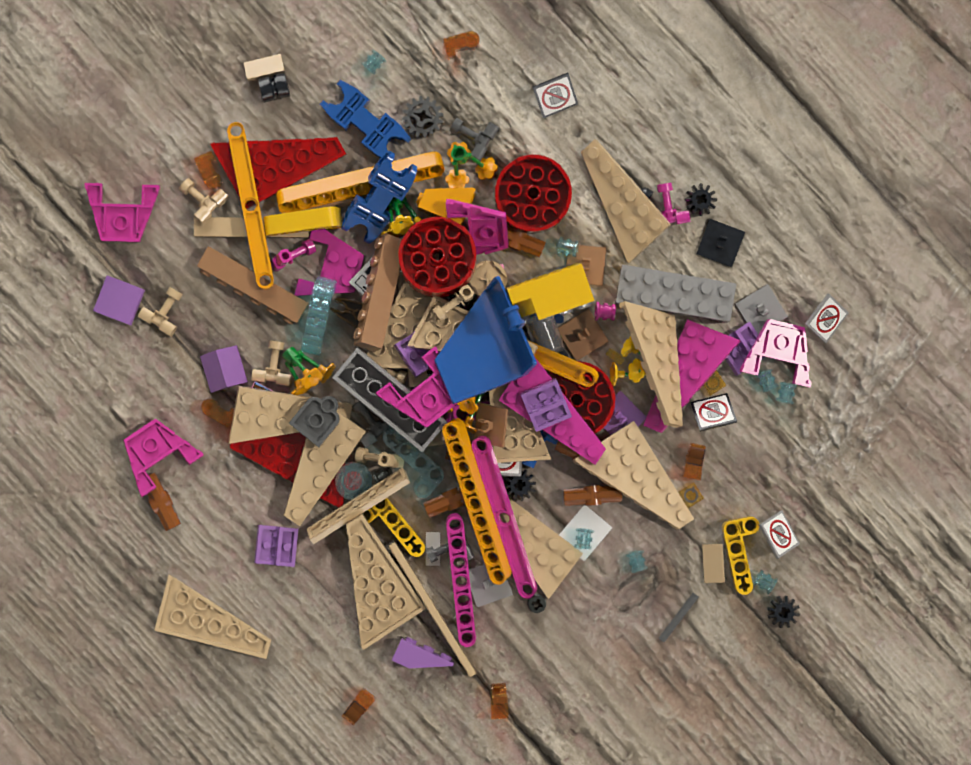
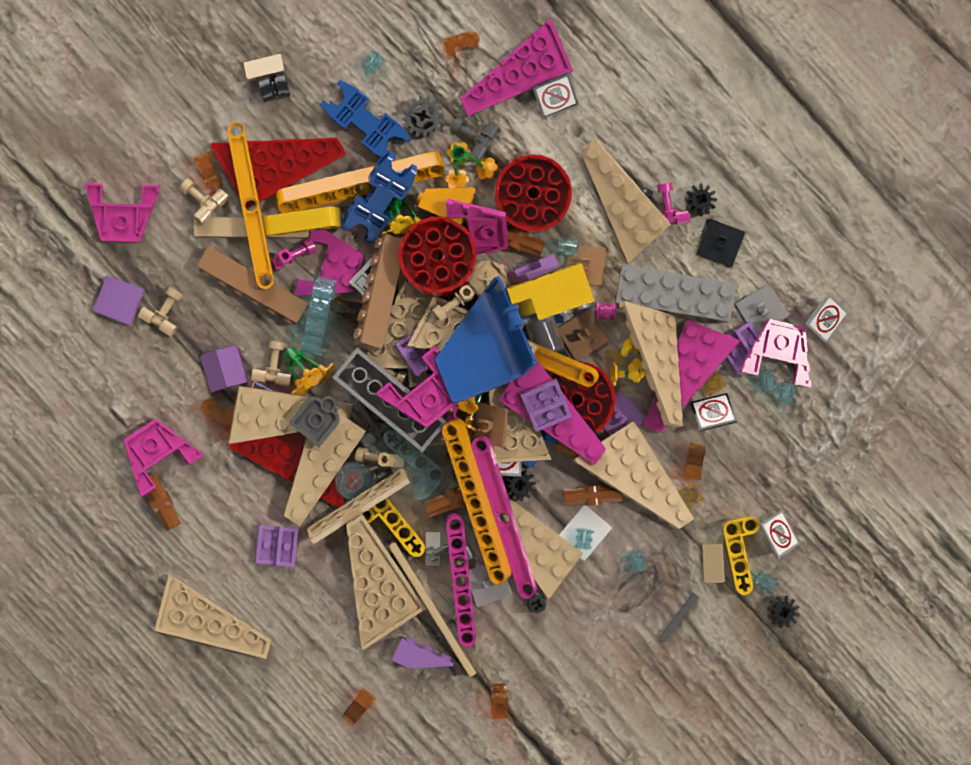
(528, 65): none -> dark pink wing
(534, 269): none -> medium lavender slope

